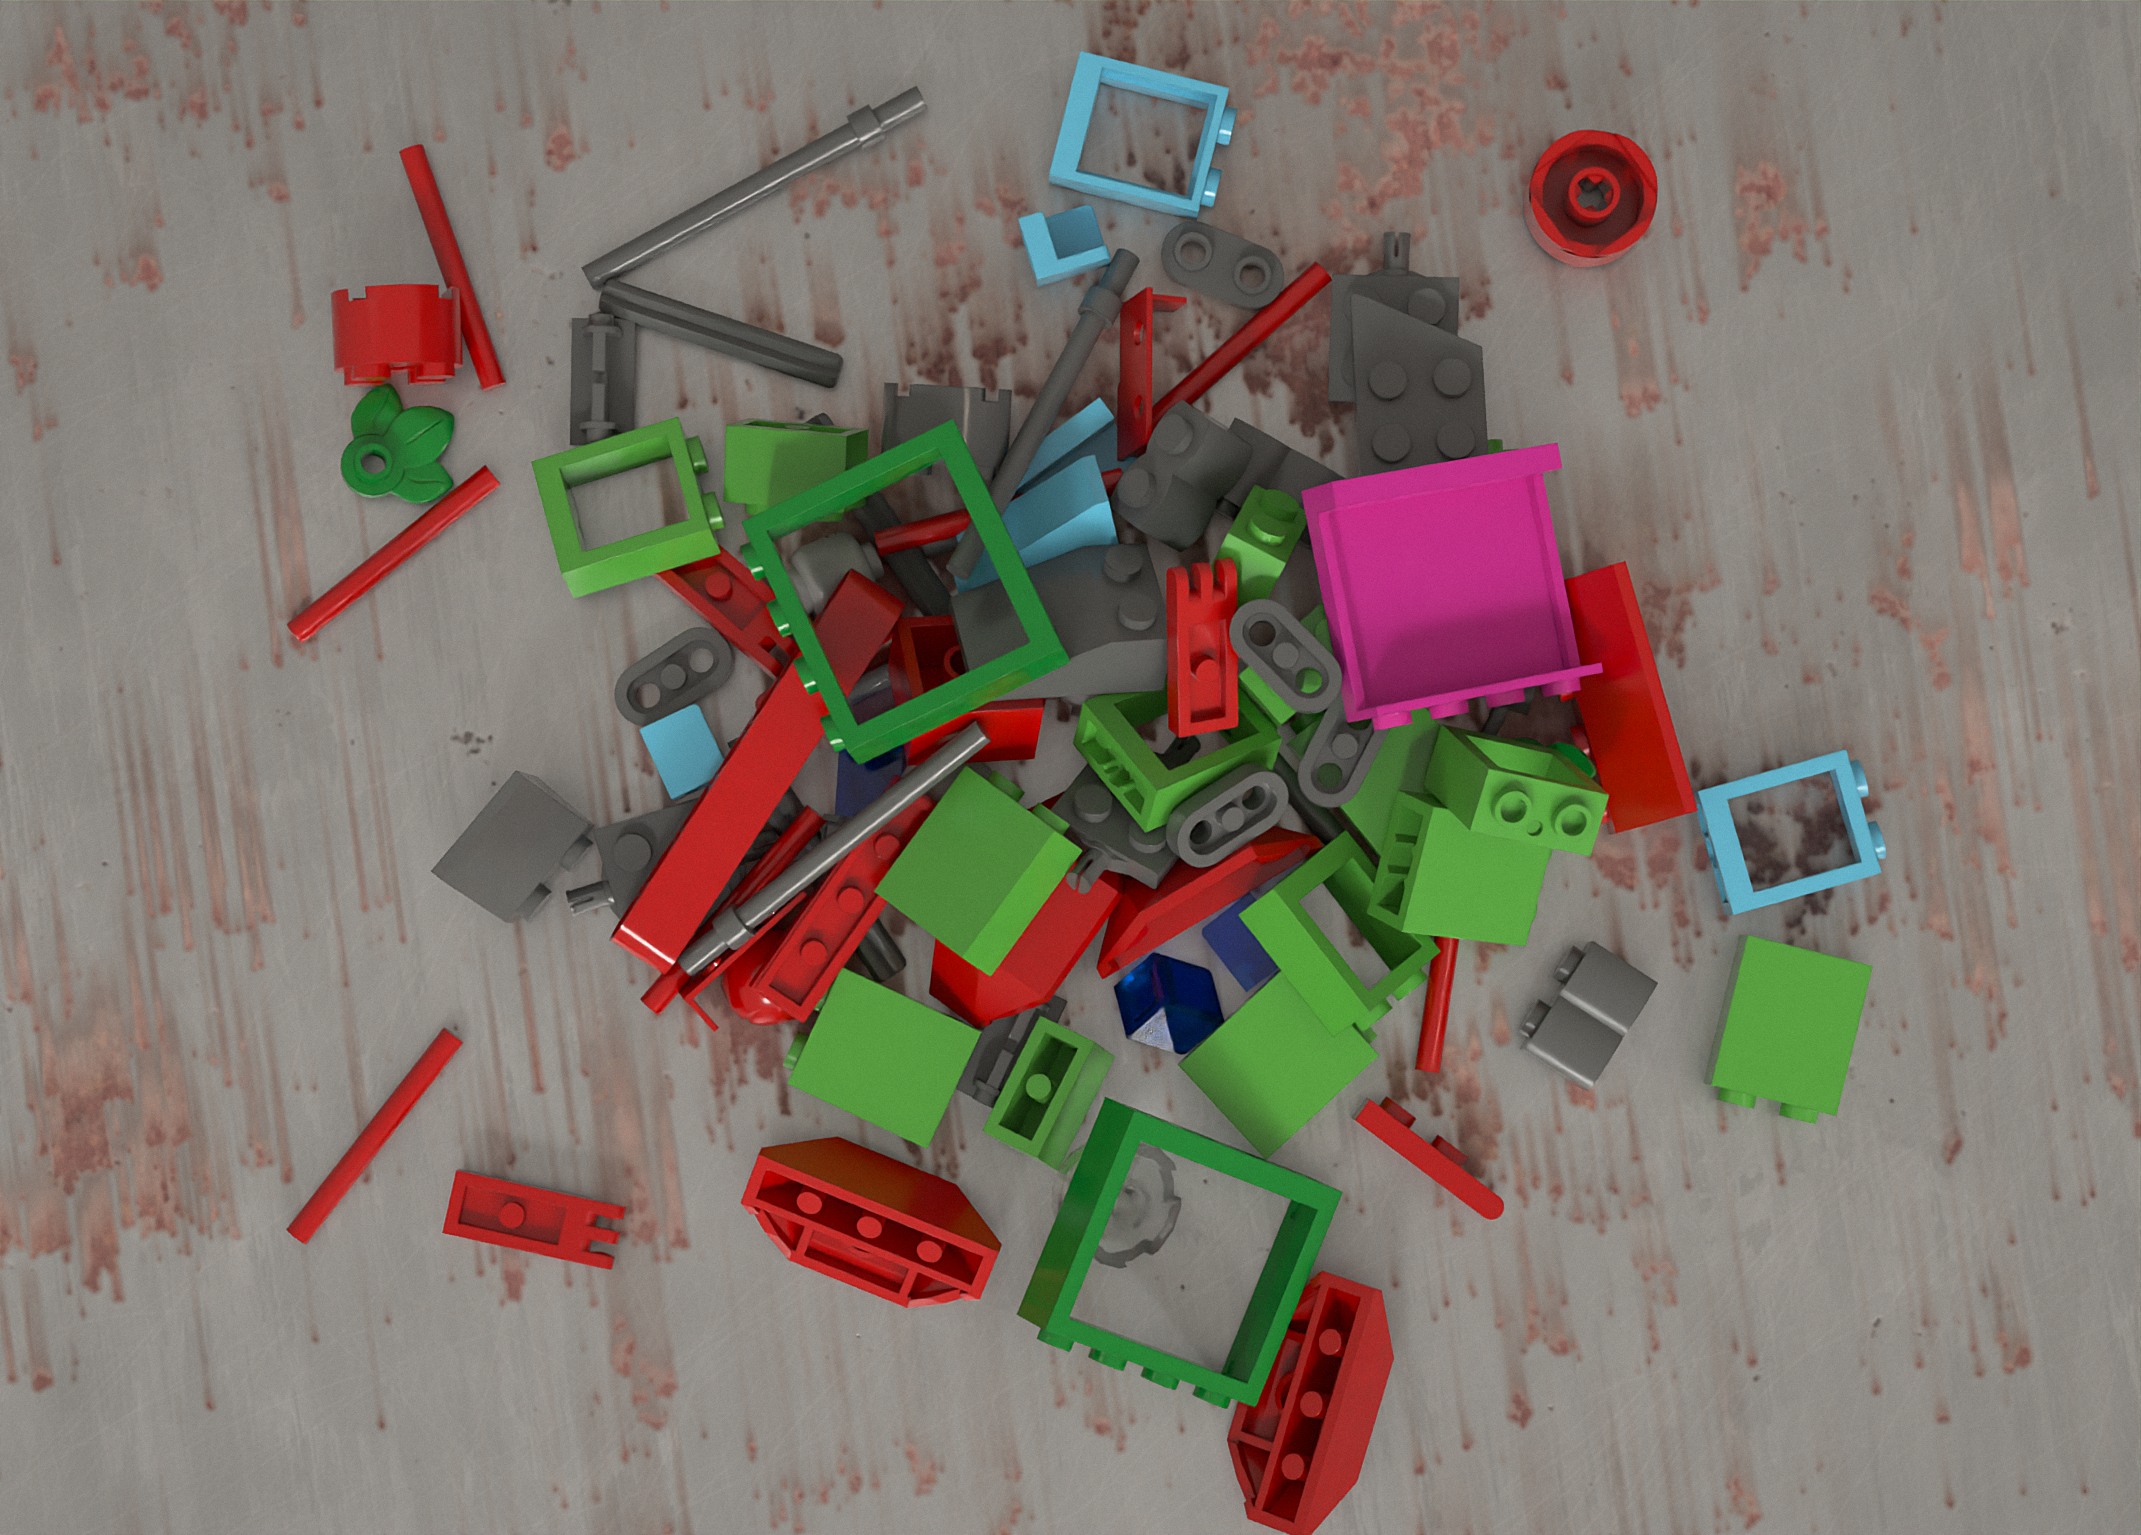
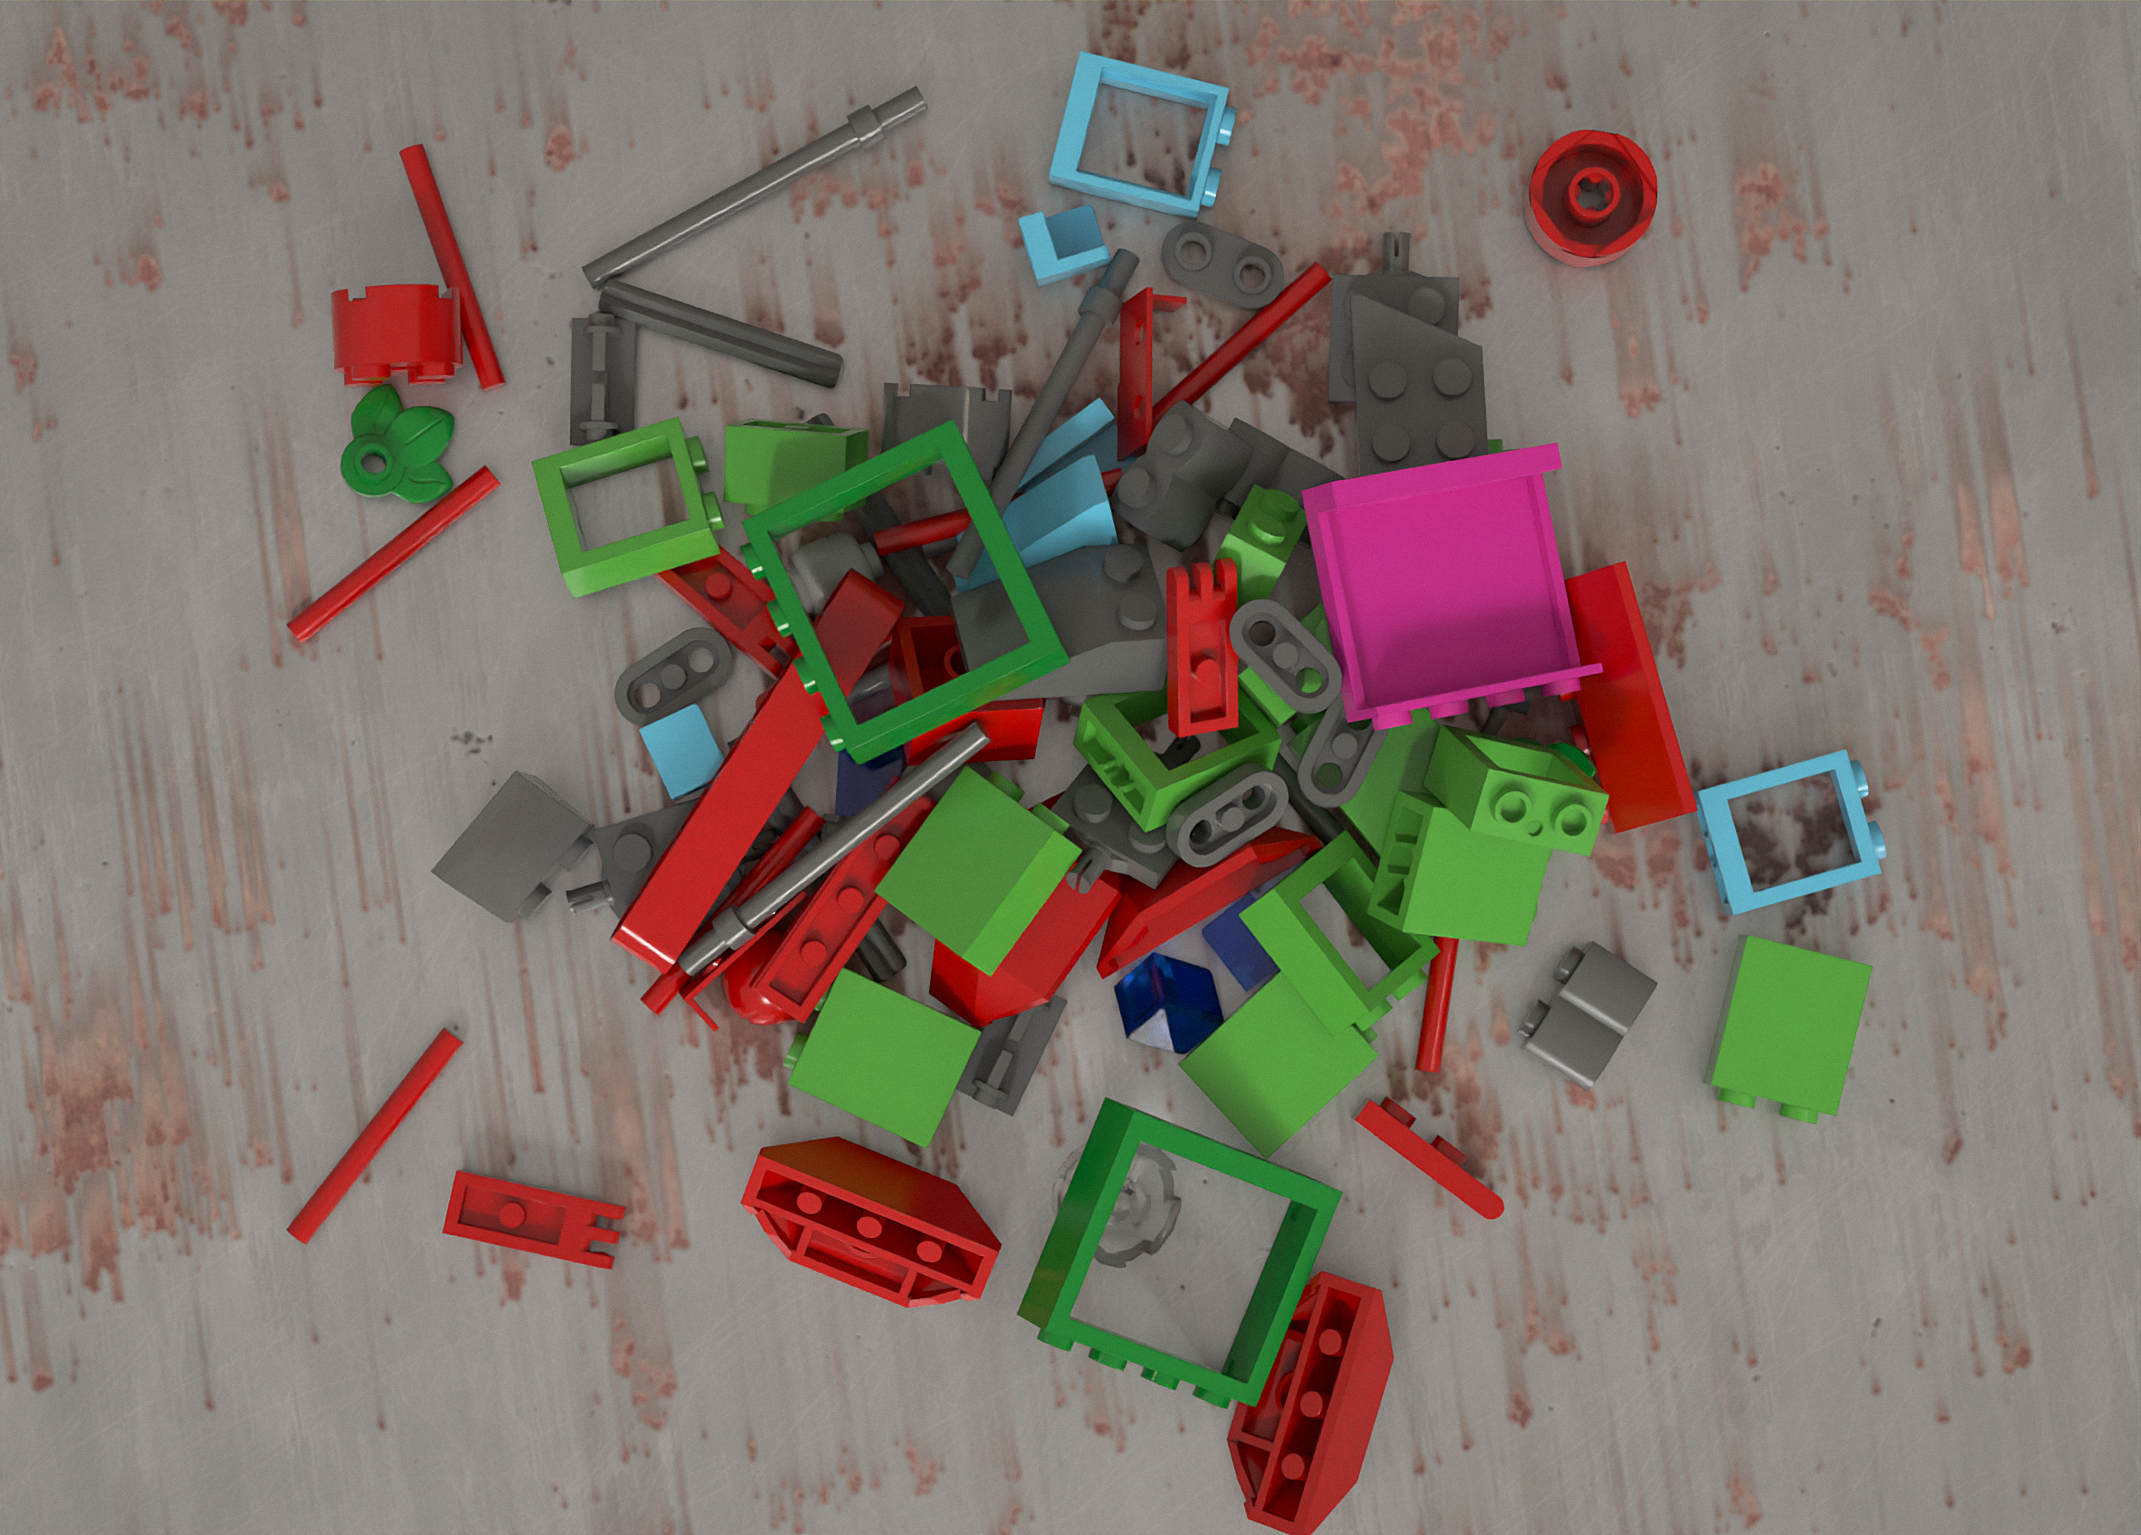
(1048, 1093): bright green brick -> none

